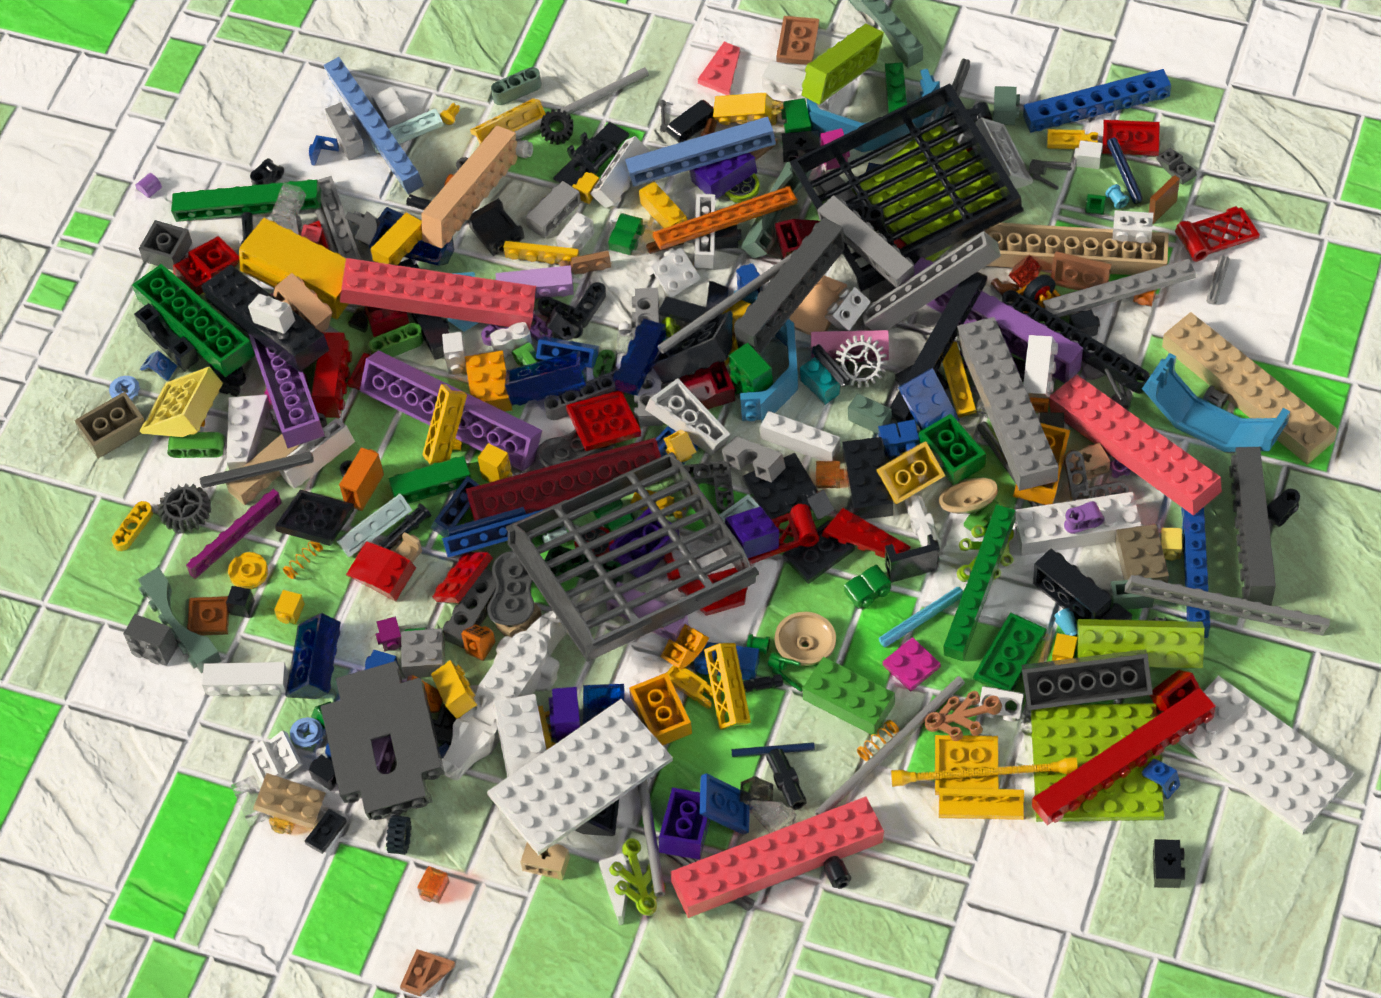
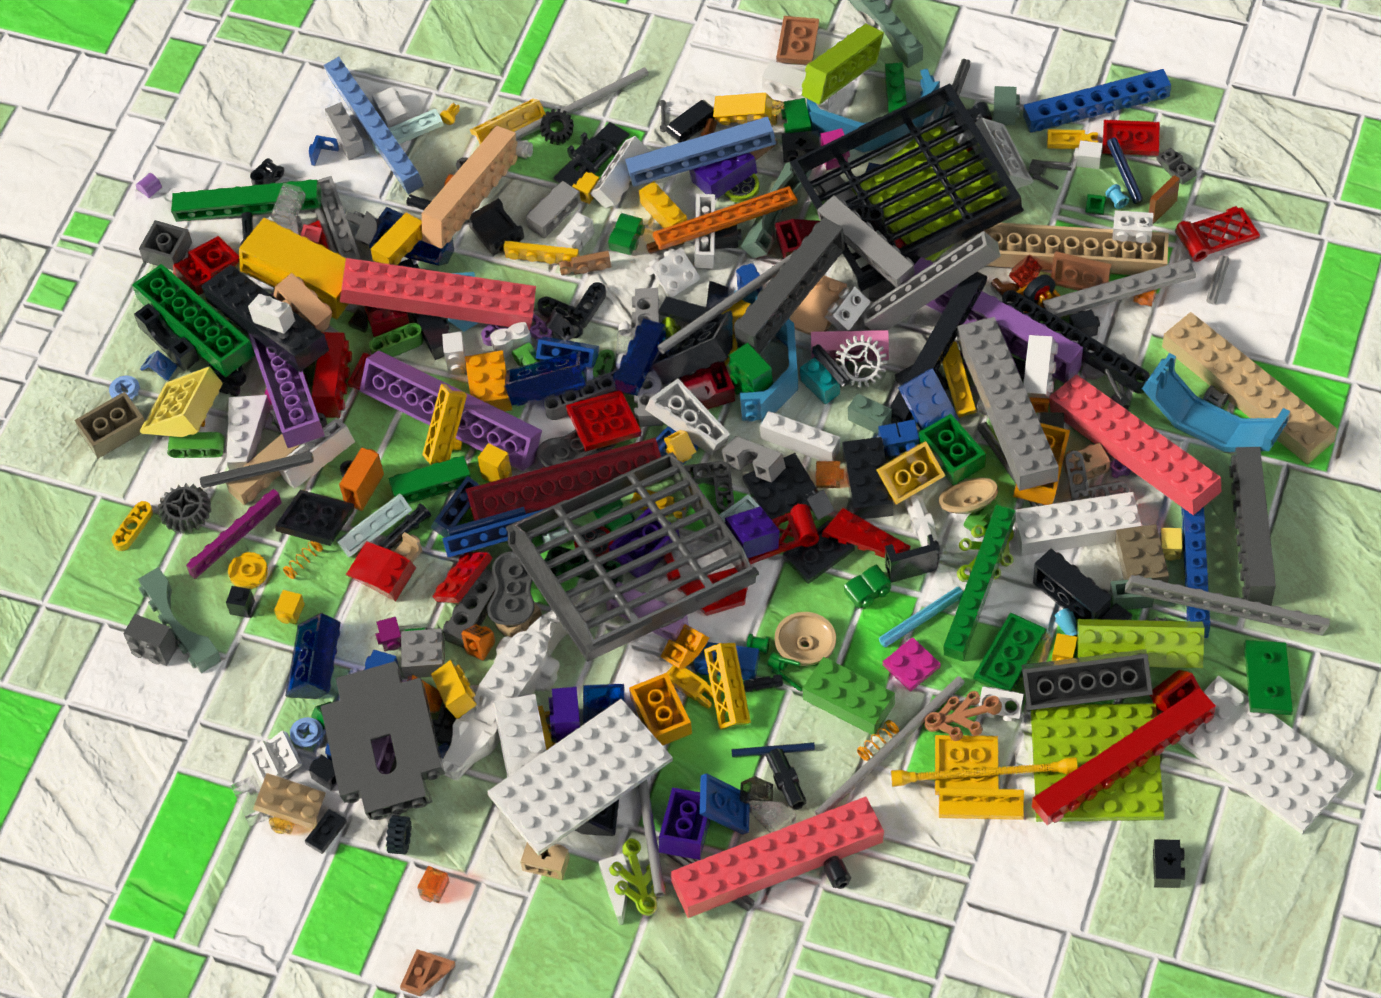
(208, 615): dark orange tile -> none
(245, 678): white brick -> none
(516, 86): sand green beam -> none
(548, 281): lavender brick -> none
(721, 69): coral wing -> none
(1085, 516): medium lavender piece -> none
(1162, 775): blue bracket -> none
(1268, 677): none -> green plate
(1283, 507): black piece -> none

